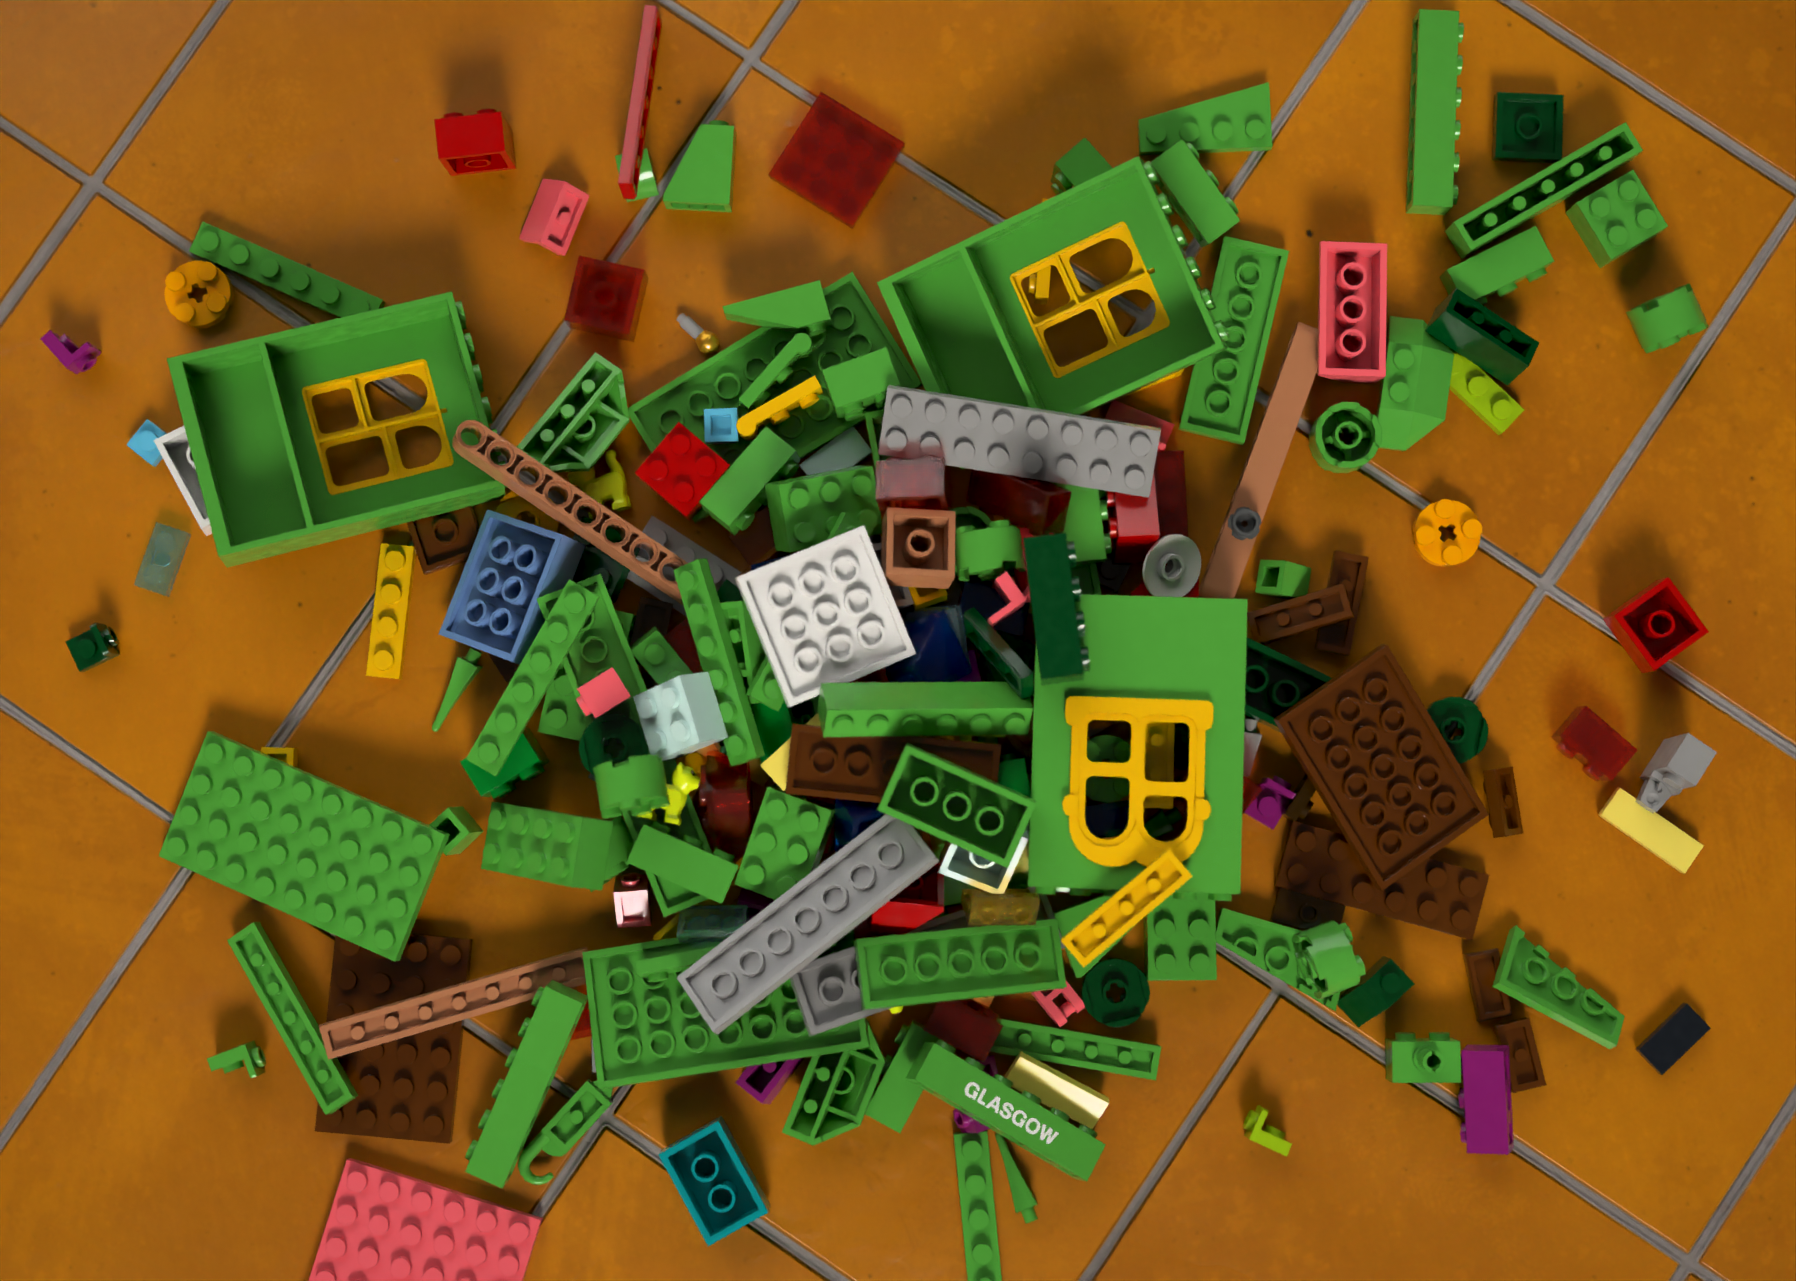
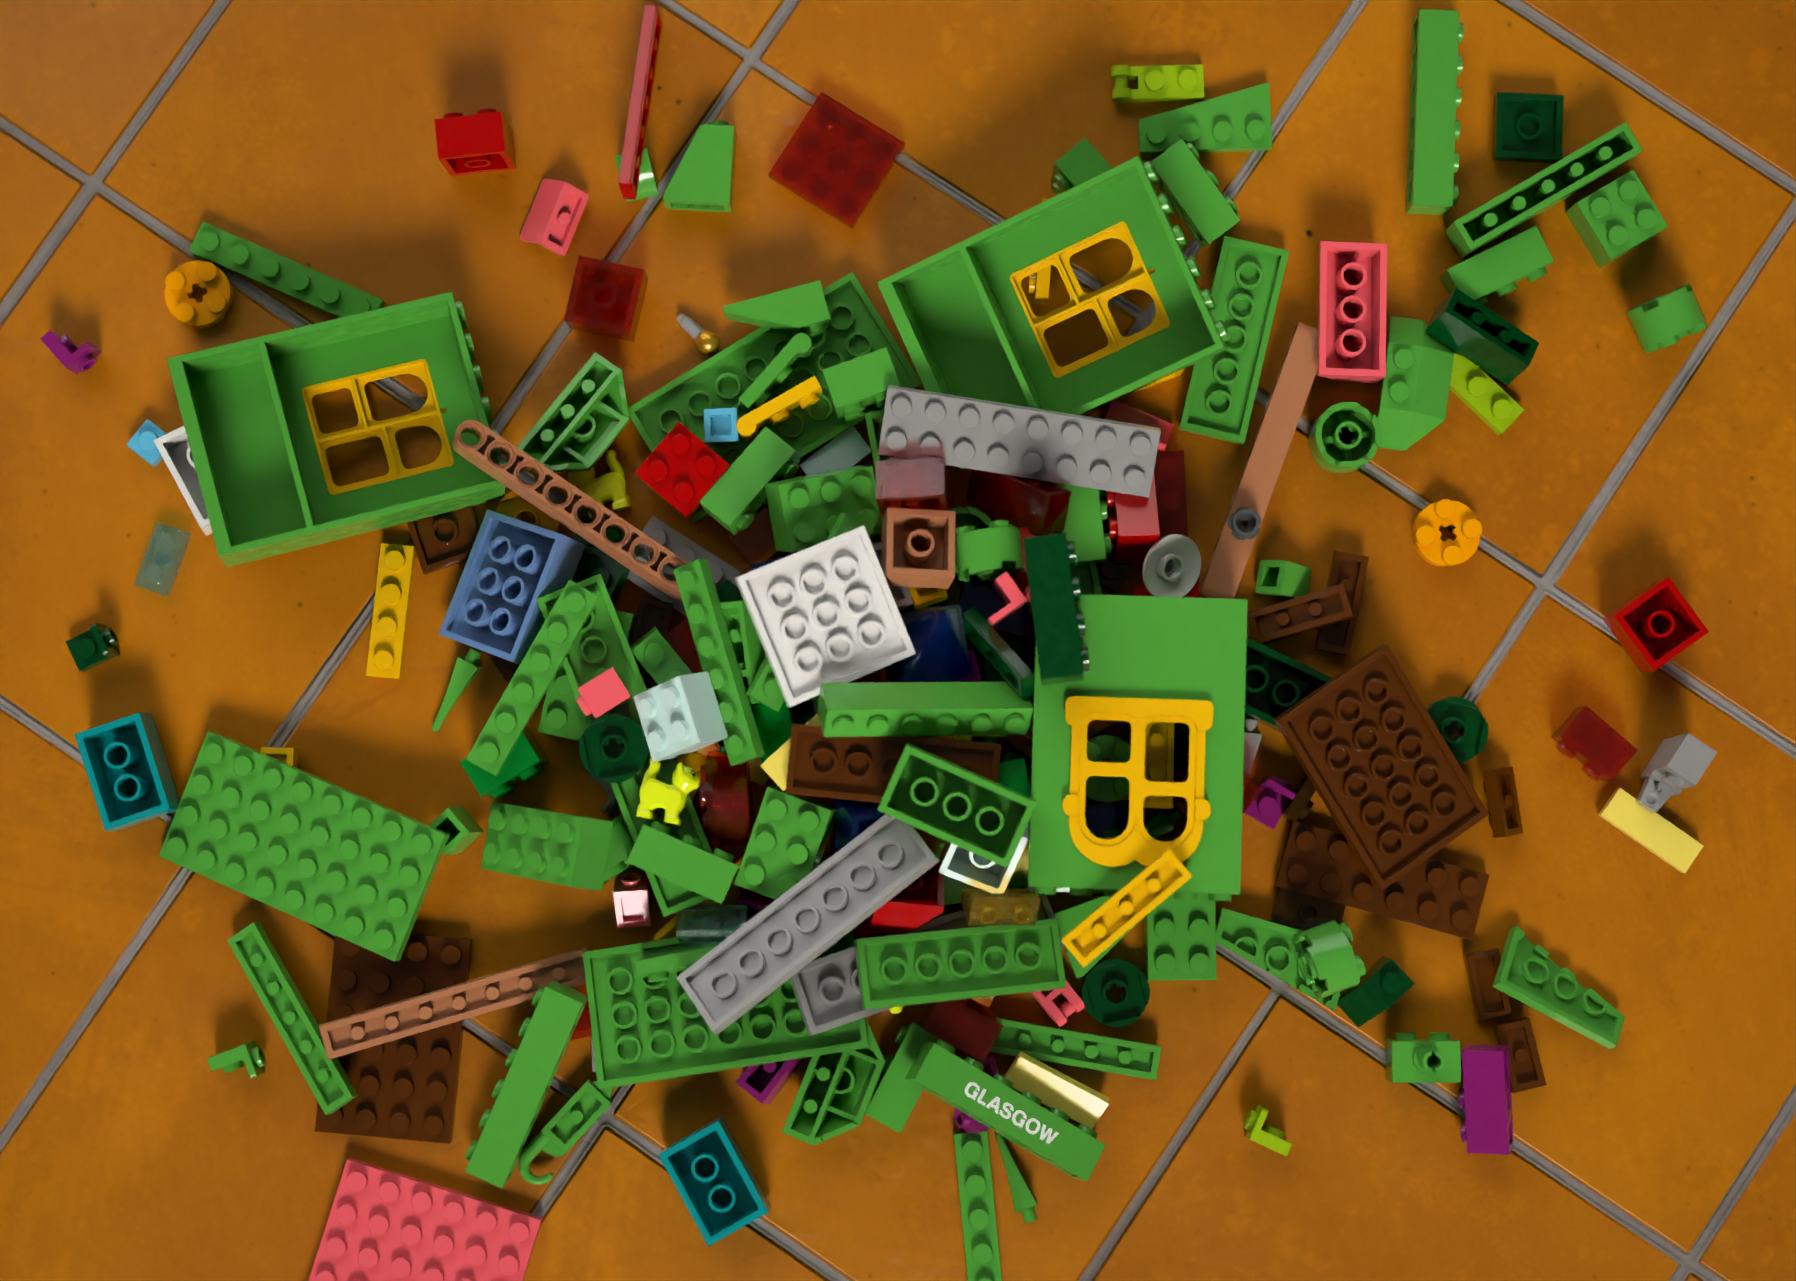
(128, 771): none -> teal brick
(631, 786): bright green brick -> none
(1158, 83): none -> lime plate
(1673, 1038): black tile -> none

